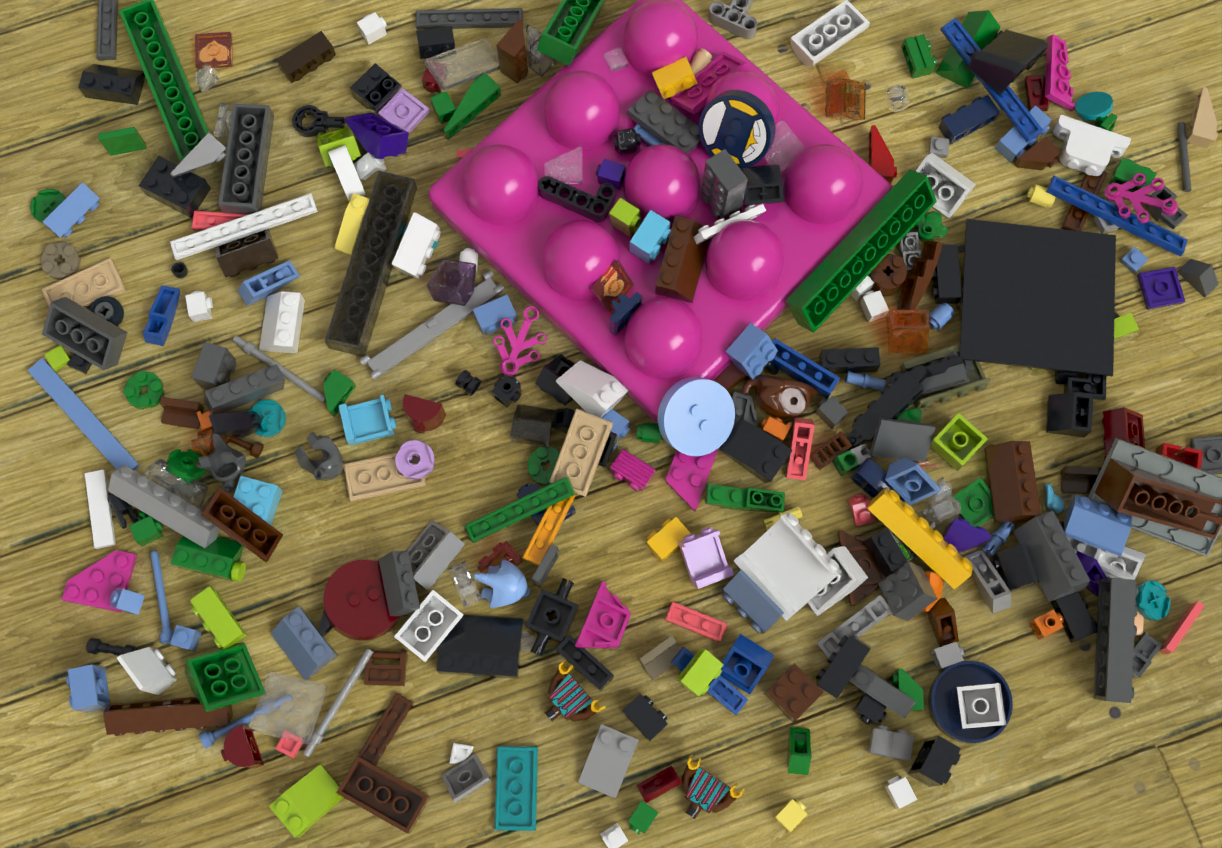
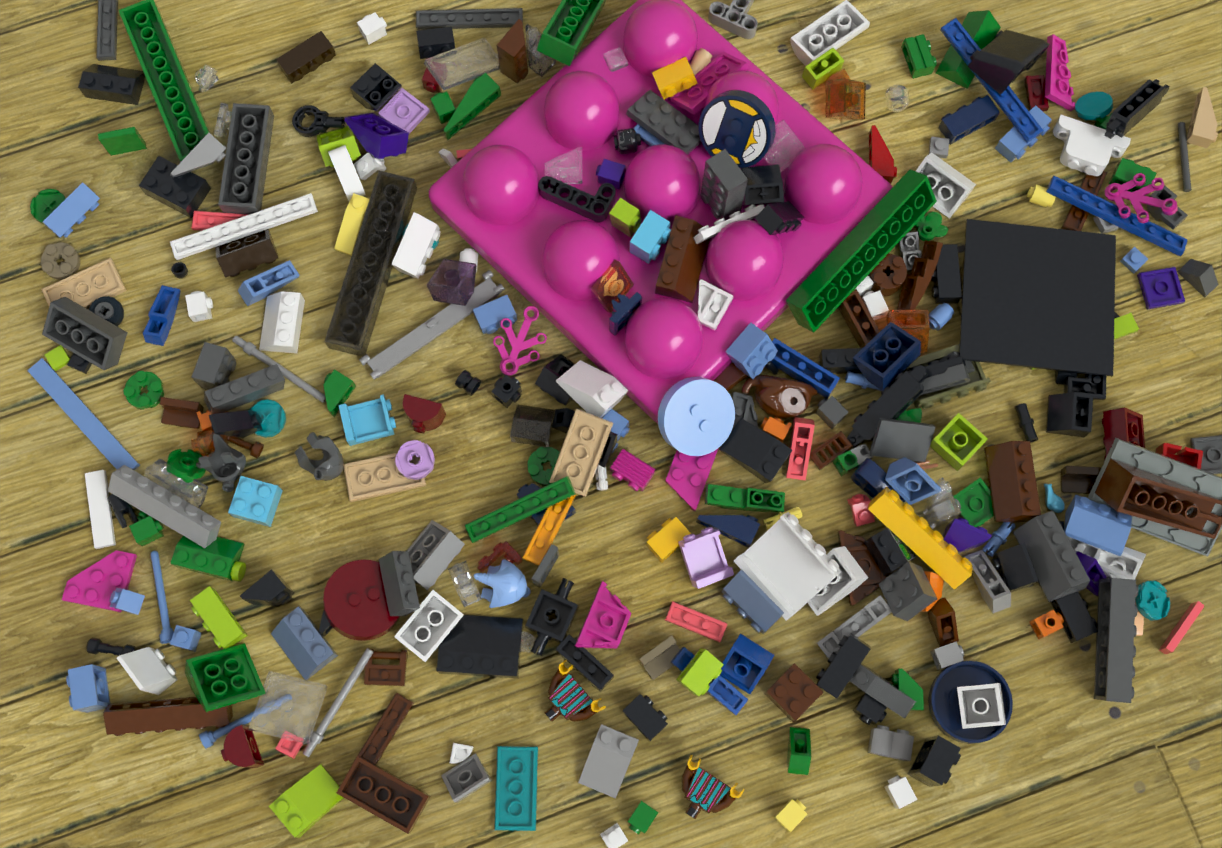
(213, 50): clear orange tile -> none
(241, 524): reddish brown slope -> none
(269, 591): none -> black slope
(448, 157): none -> white tile
(601, 476): none -> white axle
(649, 433): green brick -> none
(659, 784): dark red plate -> none
(712, 304): none -> white wing
(735, 527): none -> dark blue slope
(780, 218): none -> black brick
(822, 68): none -> lime brick
(858, 319): none -> reddish brown brick
(887, 355): none -> dark blue slope
(1026, 422): none -> black pin
(1040, 156): reddish brown slope -> none
(1135, 108): none -> black hinge
(1145, 650): dark grey slope -> none

